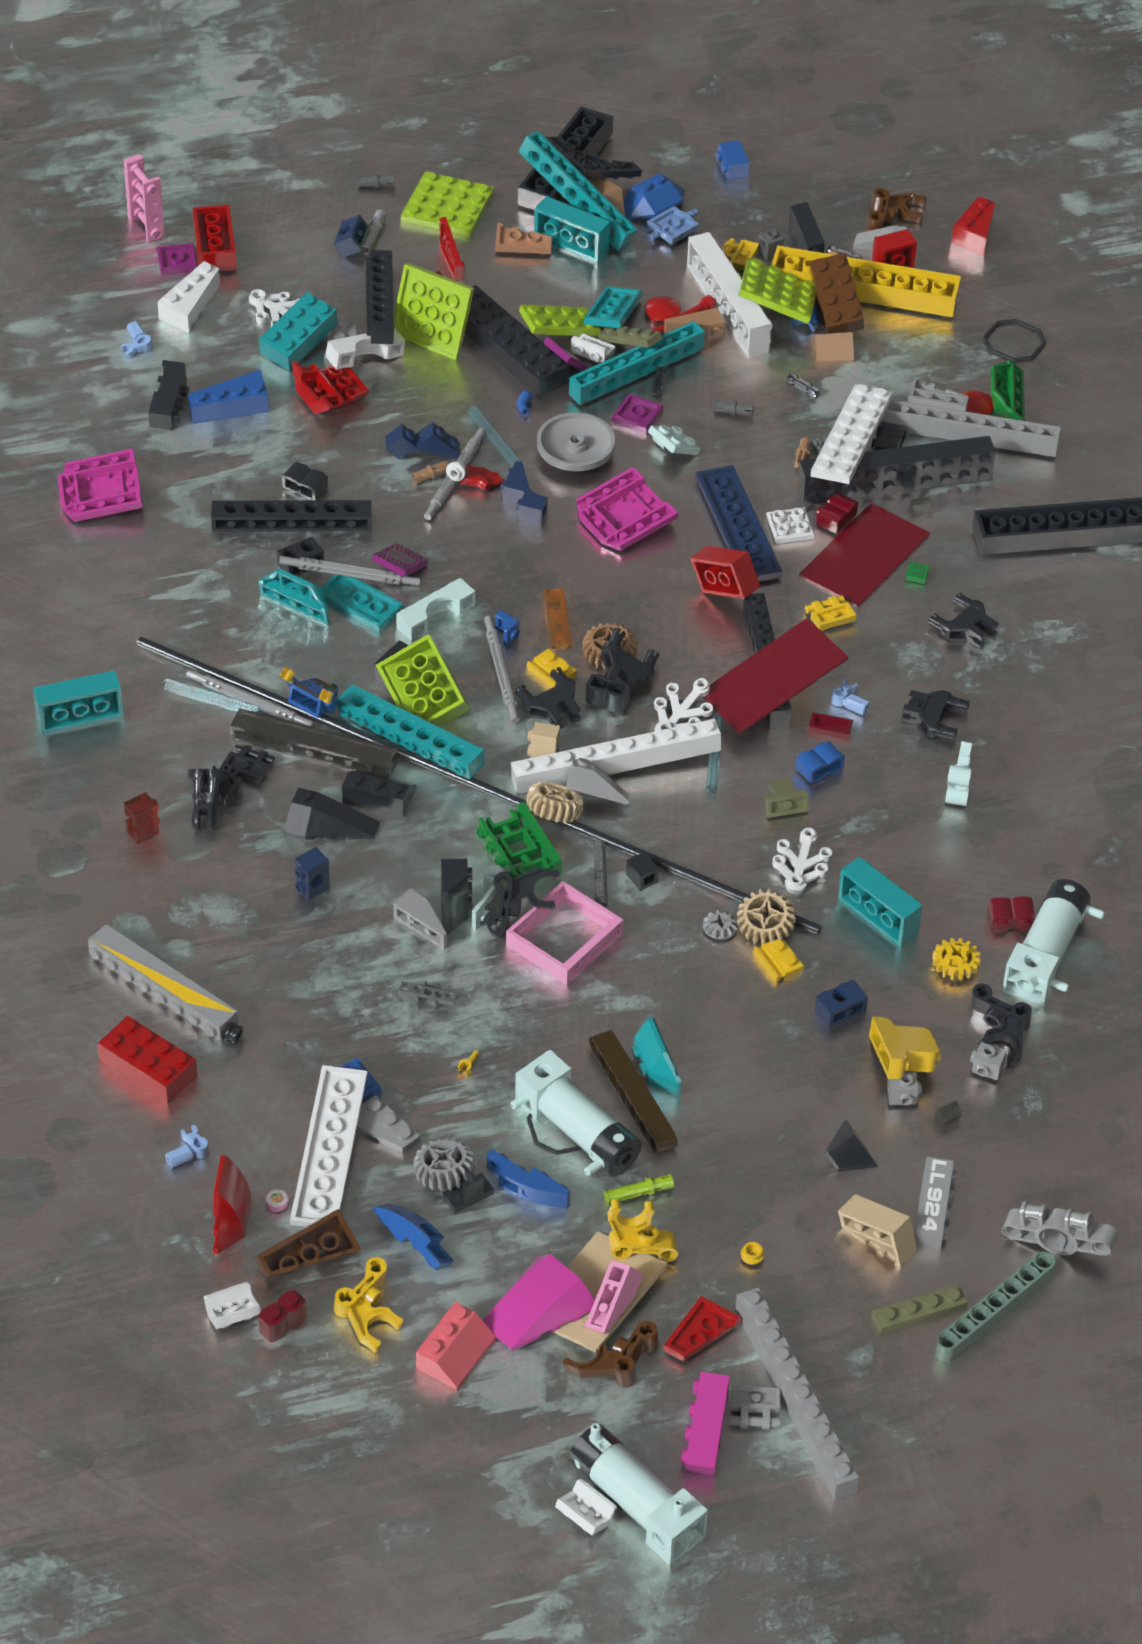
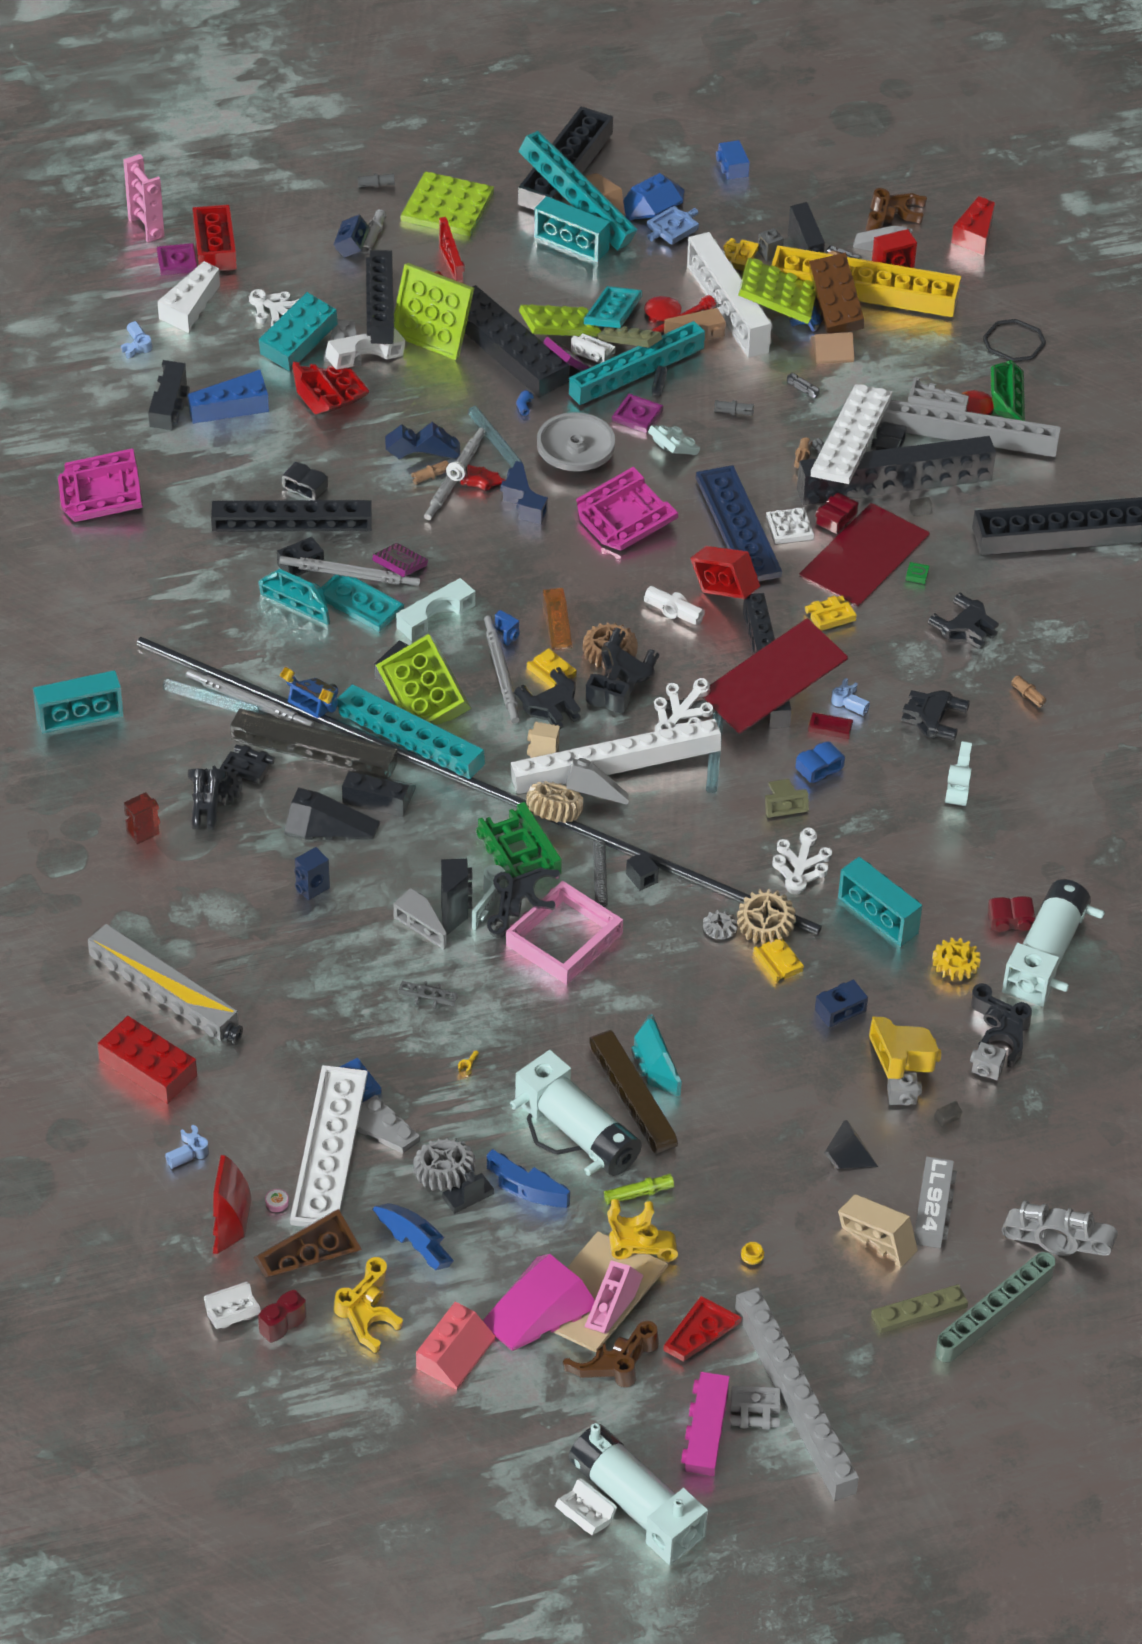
(521, 242): nougat wing -> none
(591, 165): black plate -> none
(674, 605): none -> white piece
(1028, 691): none -> medium nougat axle

